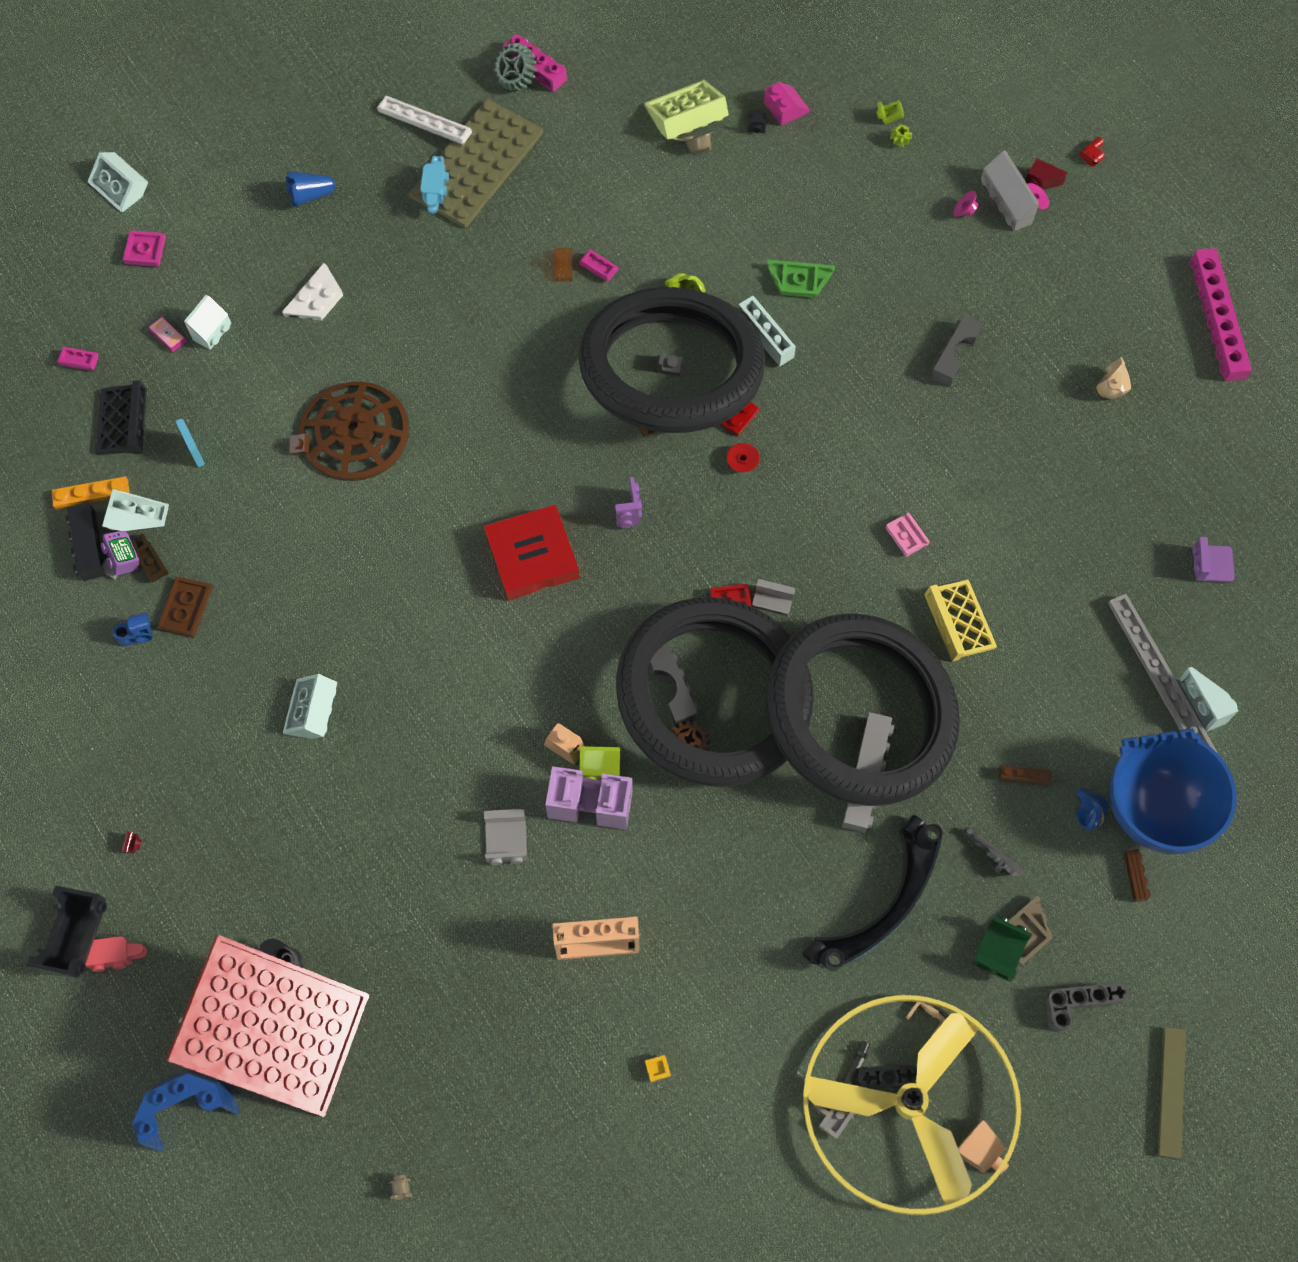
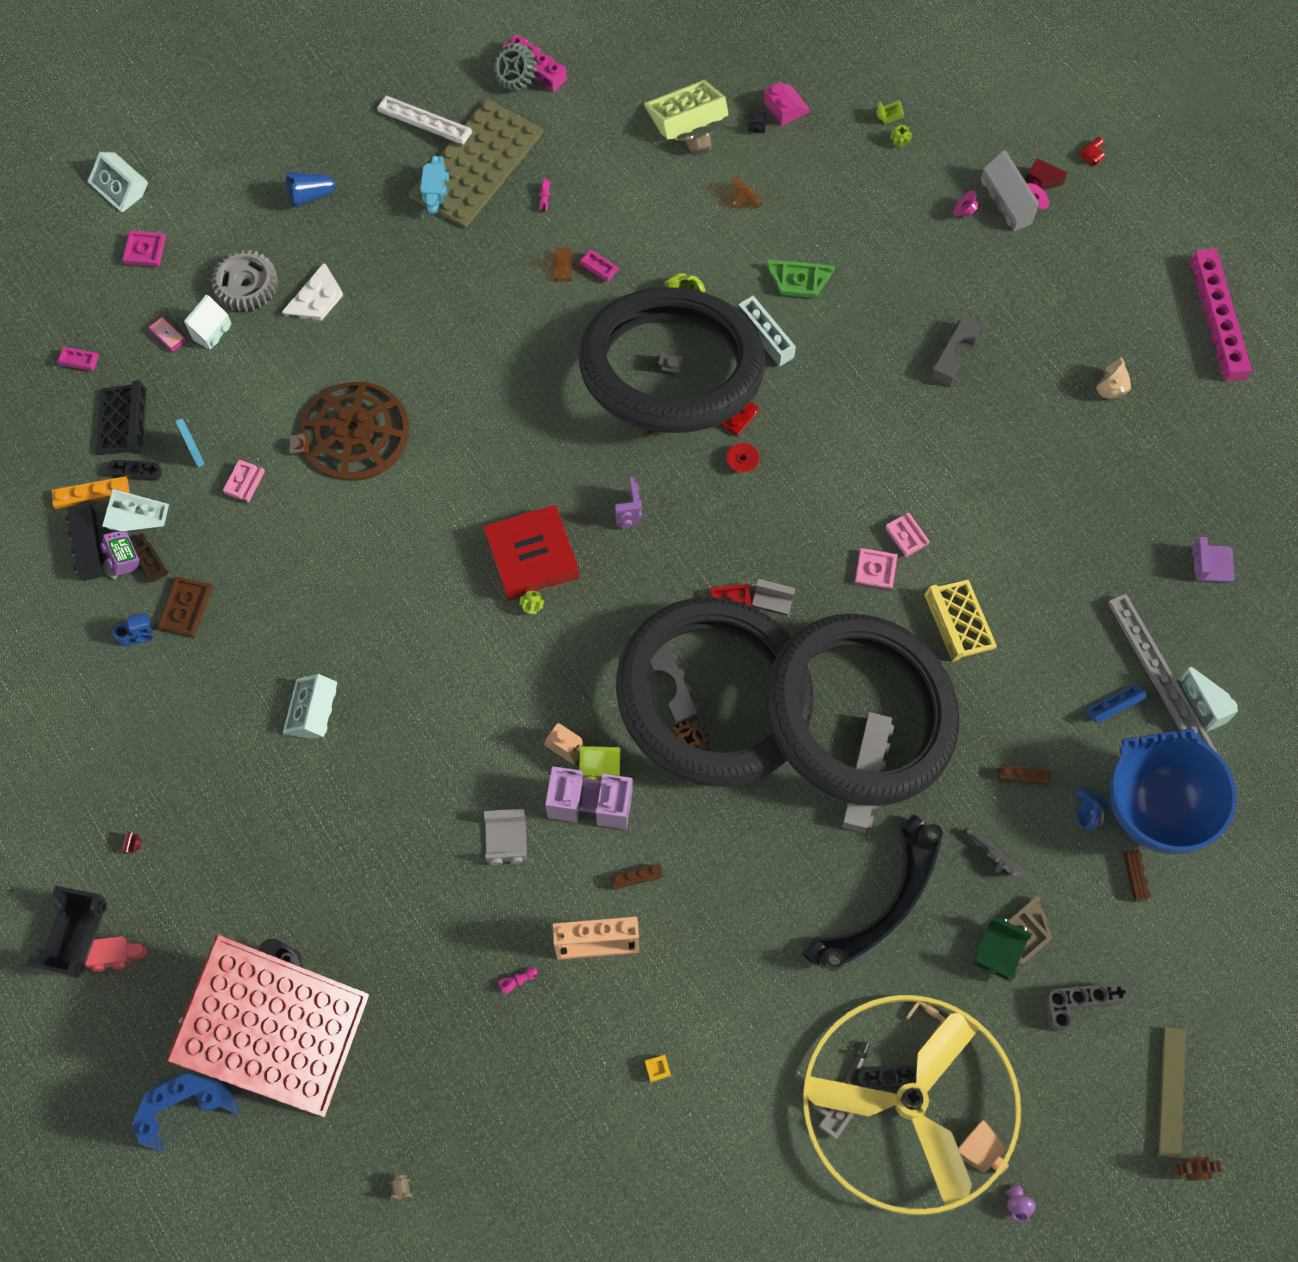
(140, 475): none -> black beam
(239, 270): none -> light grey gear
(243, 481): none -> bright pink plate
(508, 984): none -> dark pink piece
(531, 602): none -> lime gear
(544, 195): none -> dark pink piece
(637, 876): none -> reddish brown piece
(745, 193): none -> clear orange tile
(875, 569): none -> bright pink tile
(1019, 1205): none -> medium lavender animal
(1115, 703): none -> blue plate
(1197, 1168): none -> reddish brown gear

